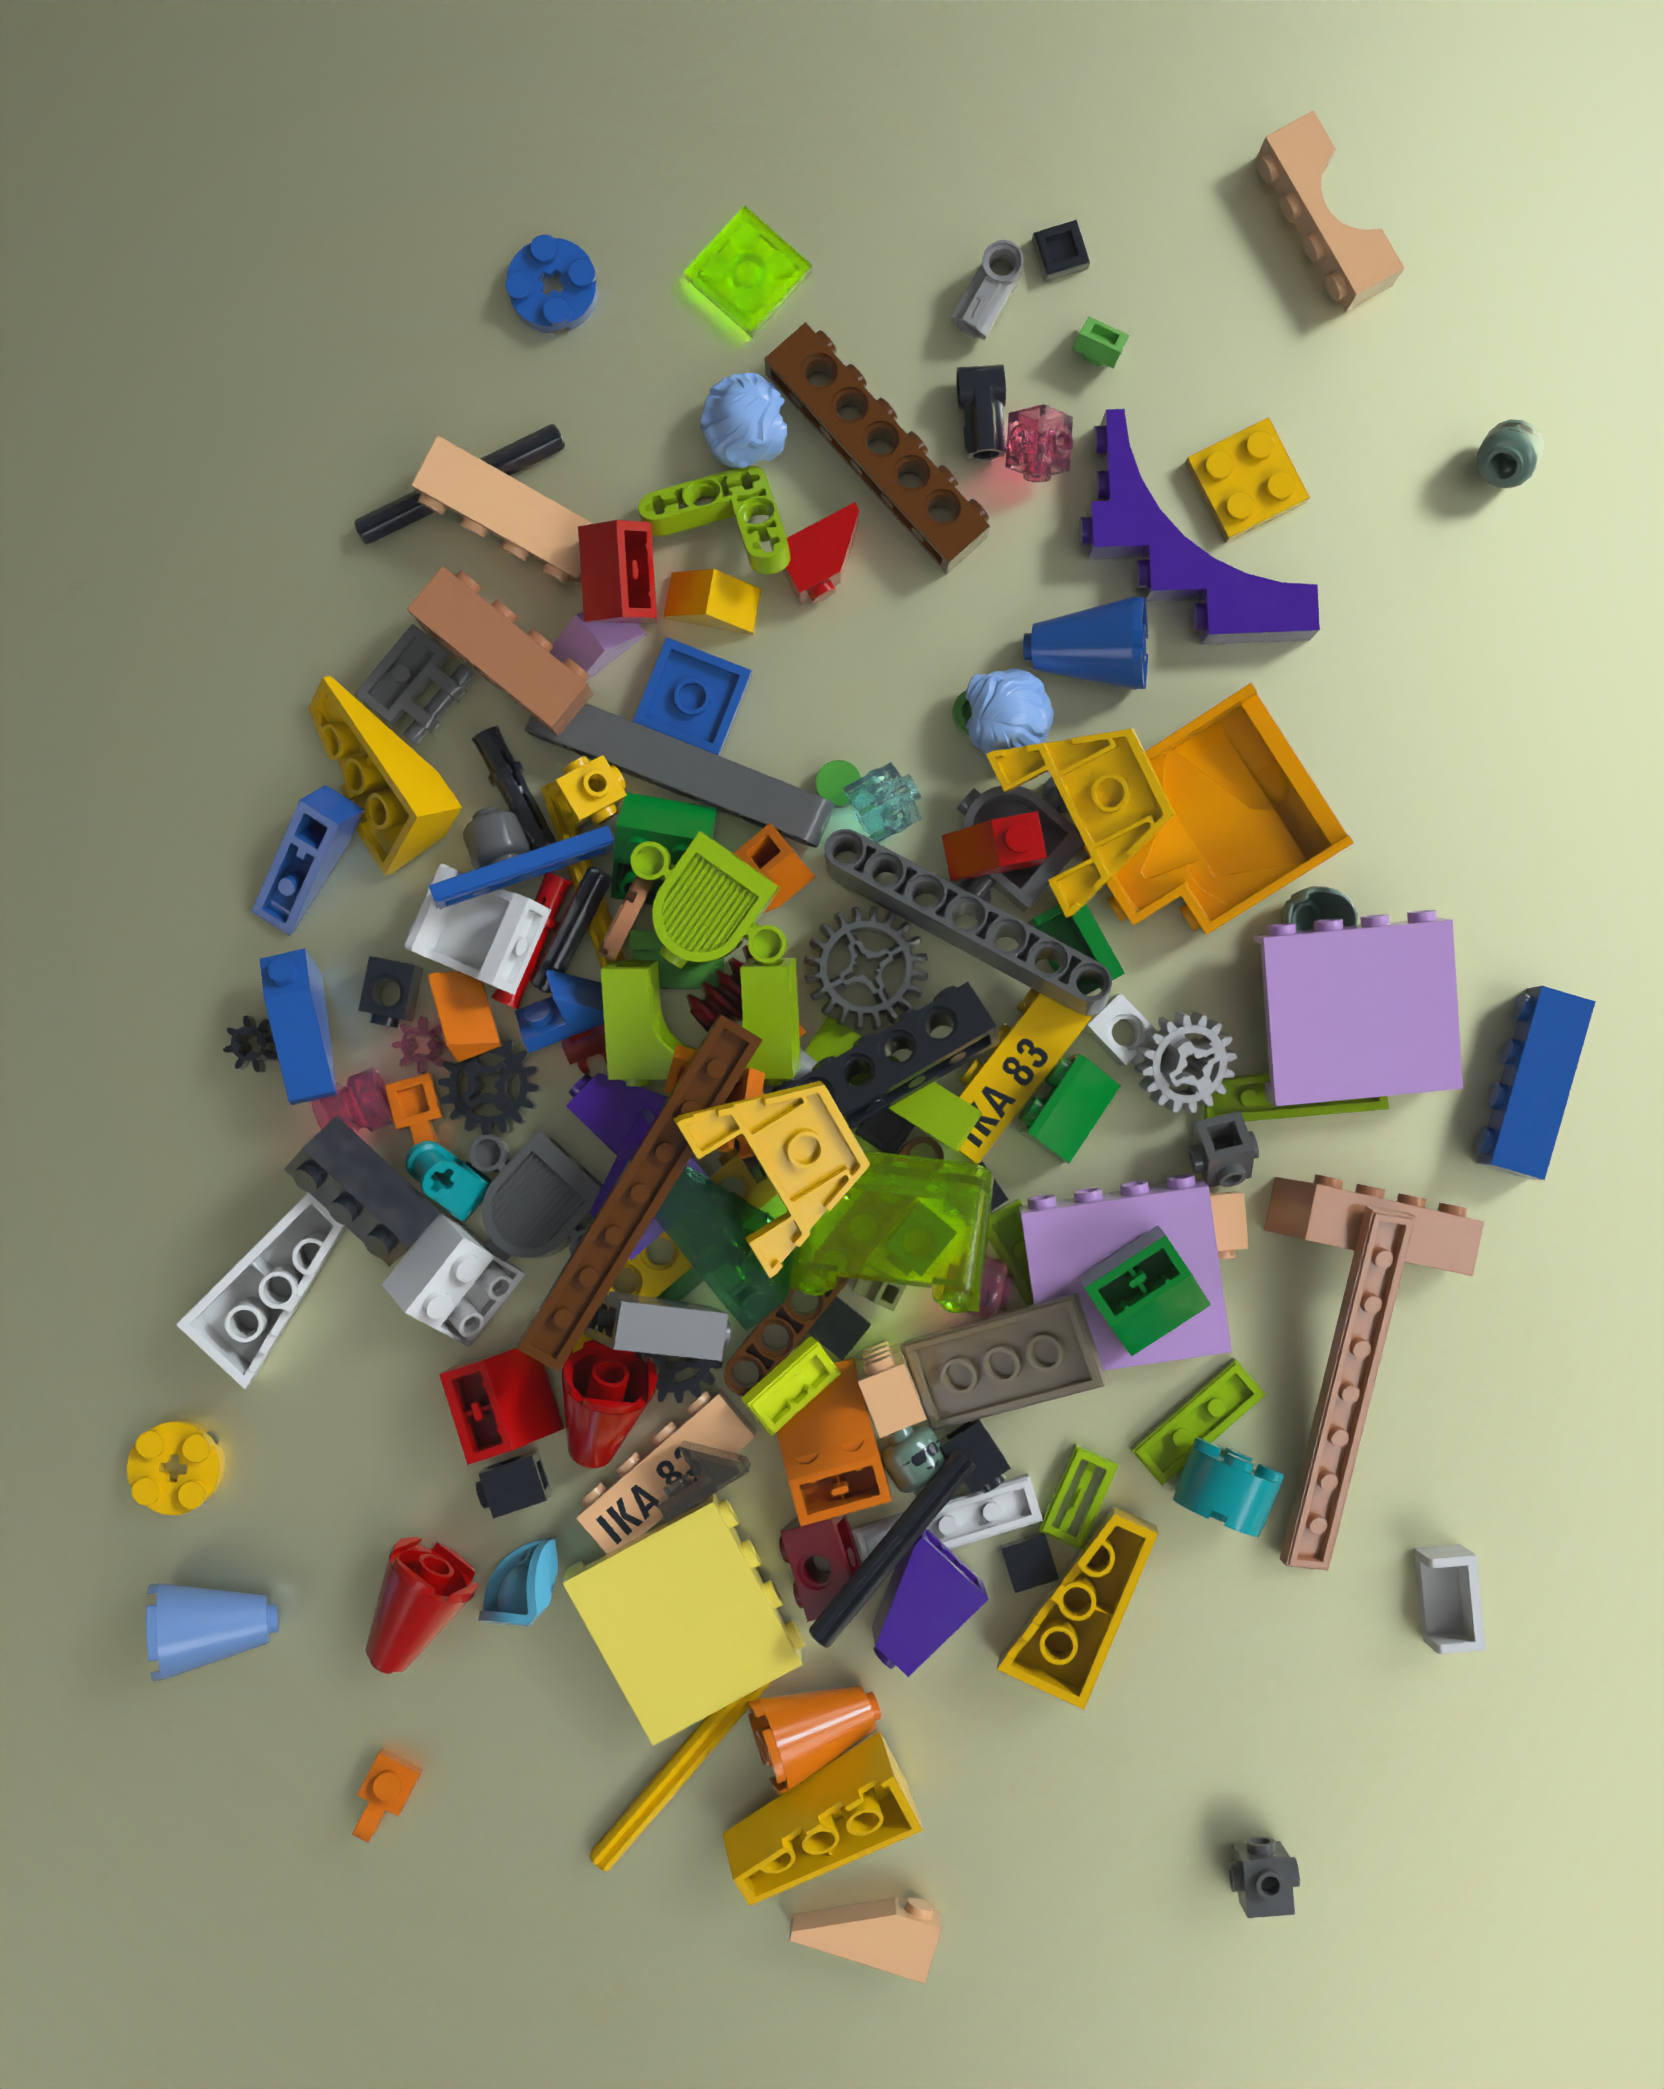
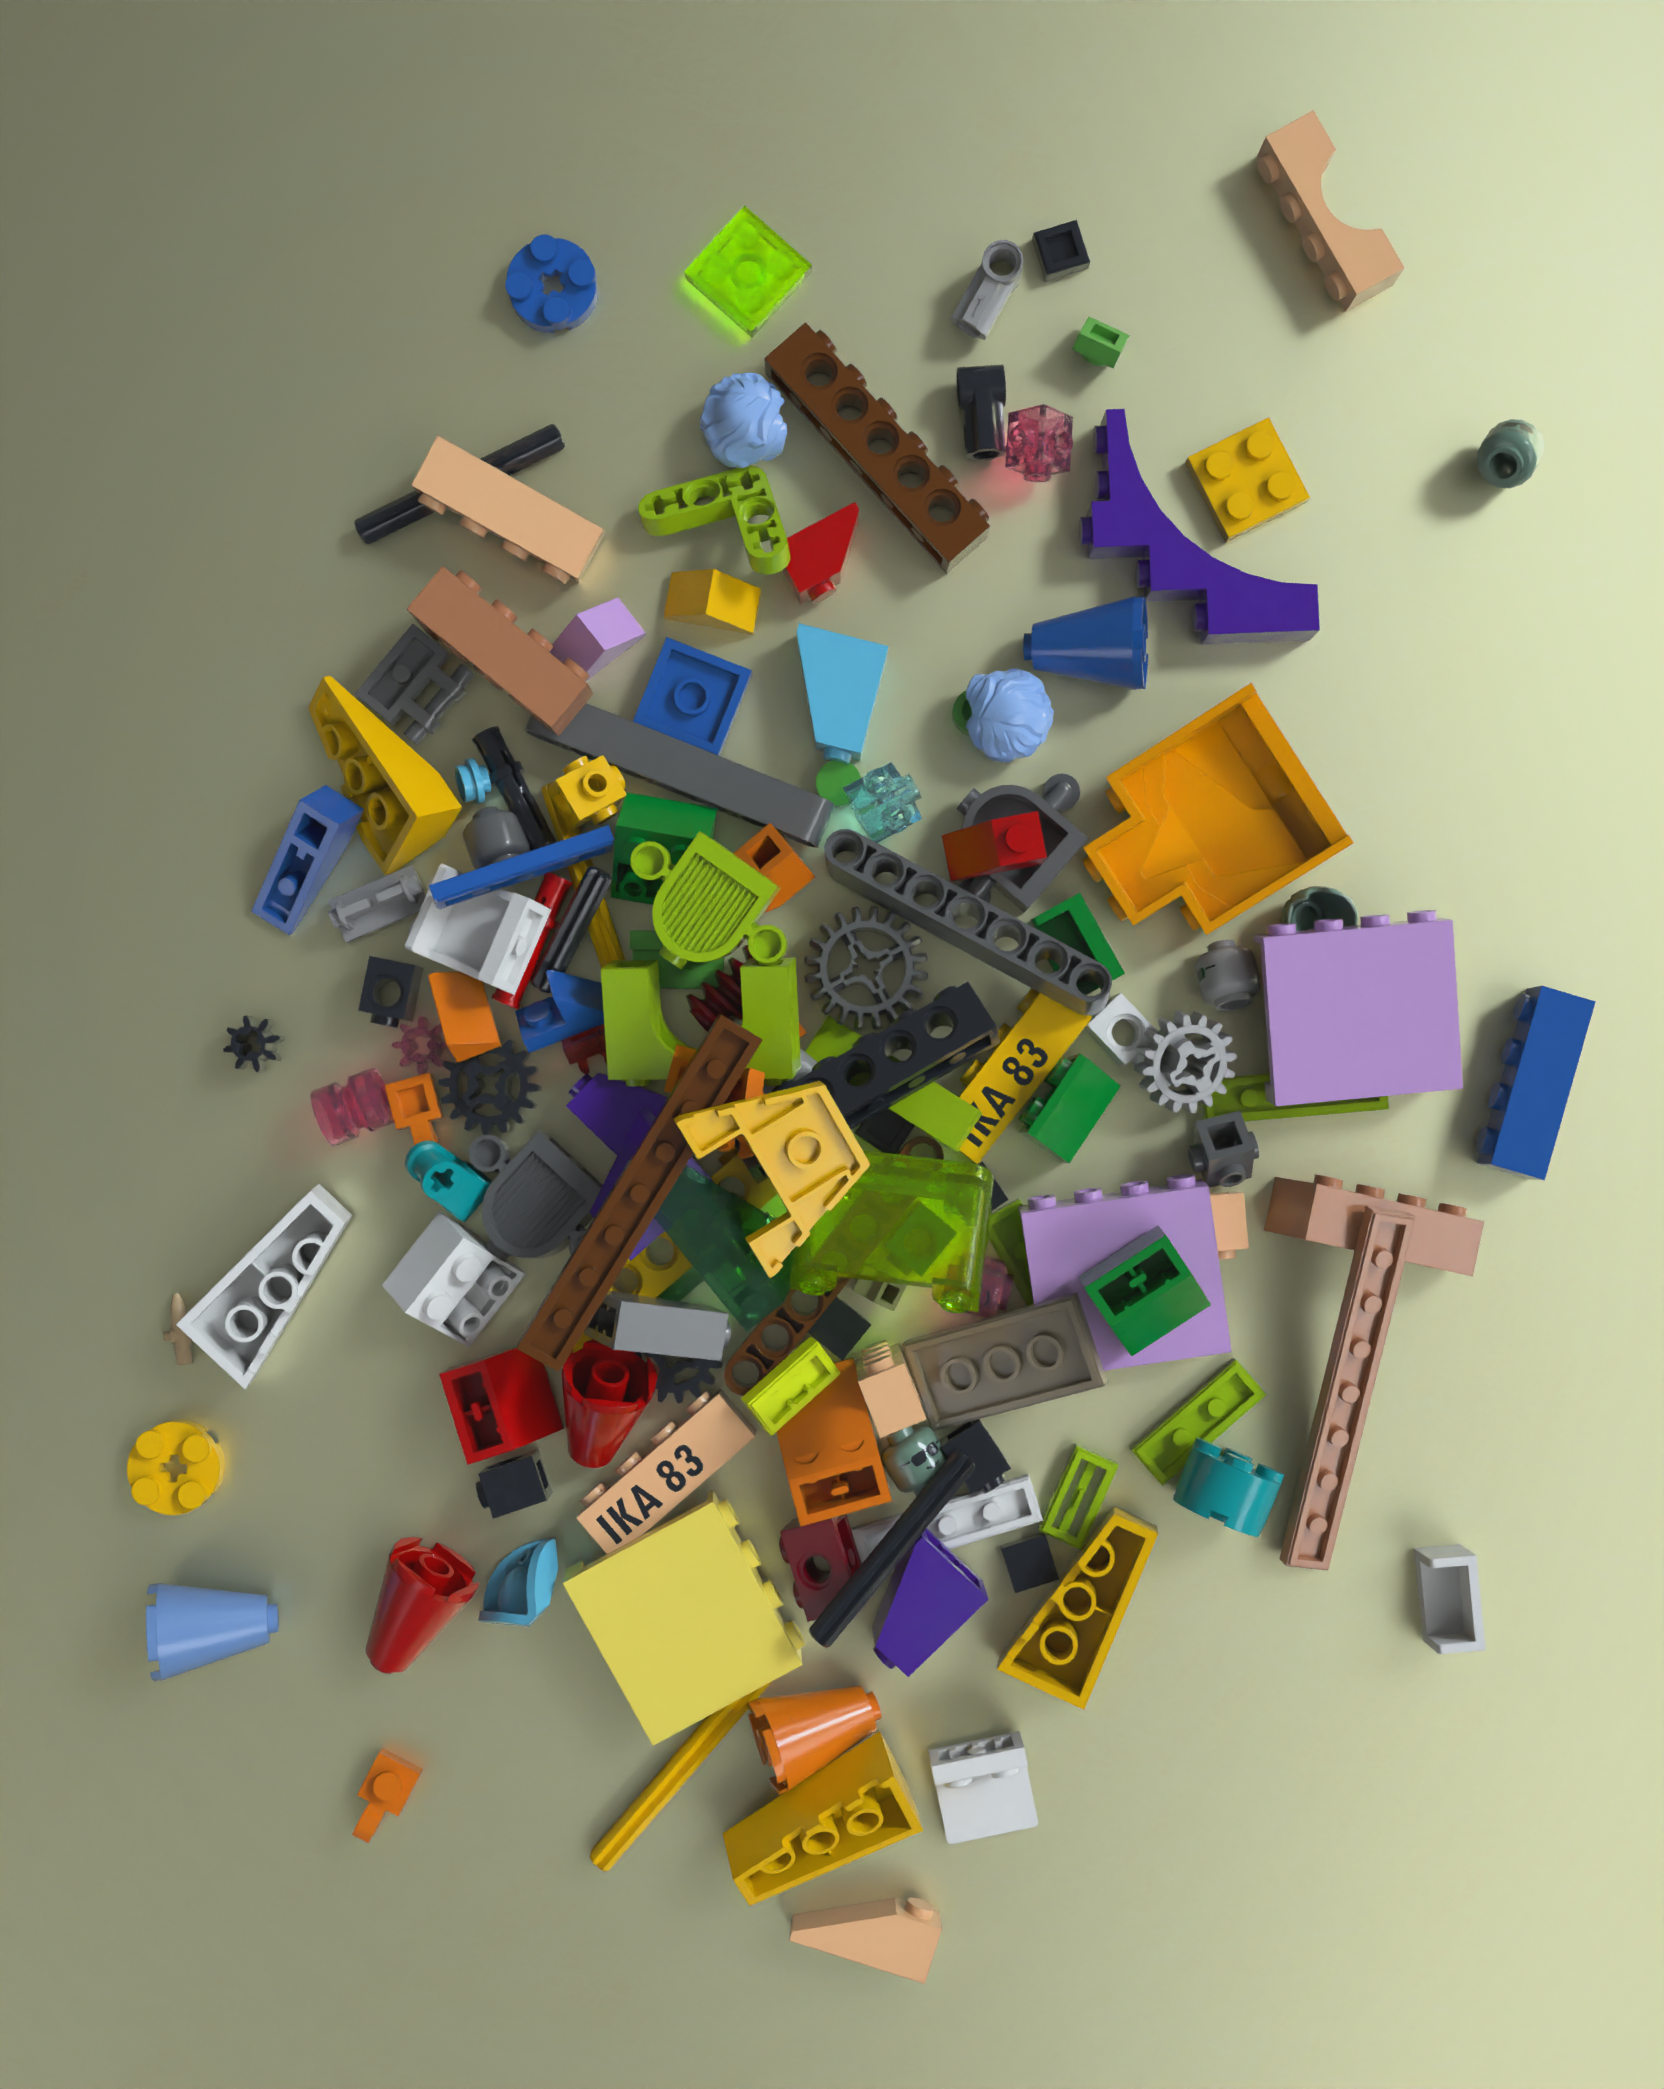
(179, 1339): none -> tan helmet
(299, 1024): blue slope -> none
(362, 1191): black slope -> none
(377, 904): none -> light grey hinge
(472, 781): none -> medium azure plate
(618, 572): red slope -> none
(625, 918): nougat tile -> none
(712, 1472): clear smoke slope -> none
(841, 688): none -> medium azure slope
(983, 1787): none -> white bracket
(1108, 795): yellow wing -> none
(1227, 975): none -> light grey head
(1264, 1877): dark grey brick -> none

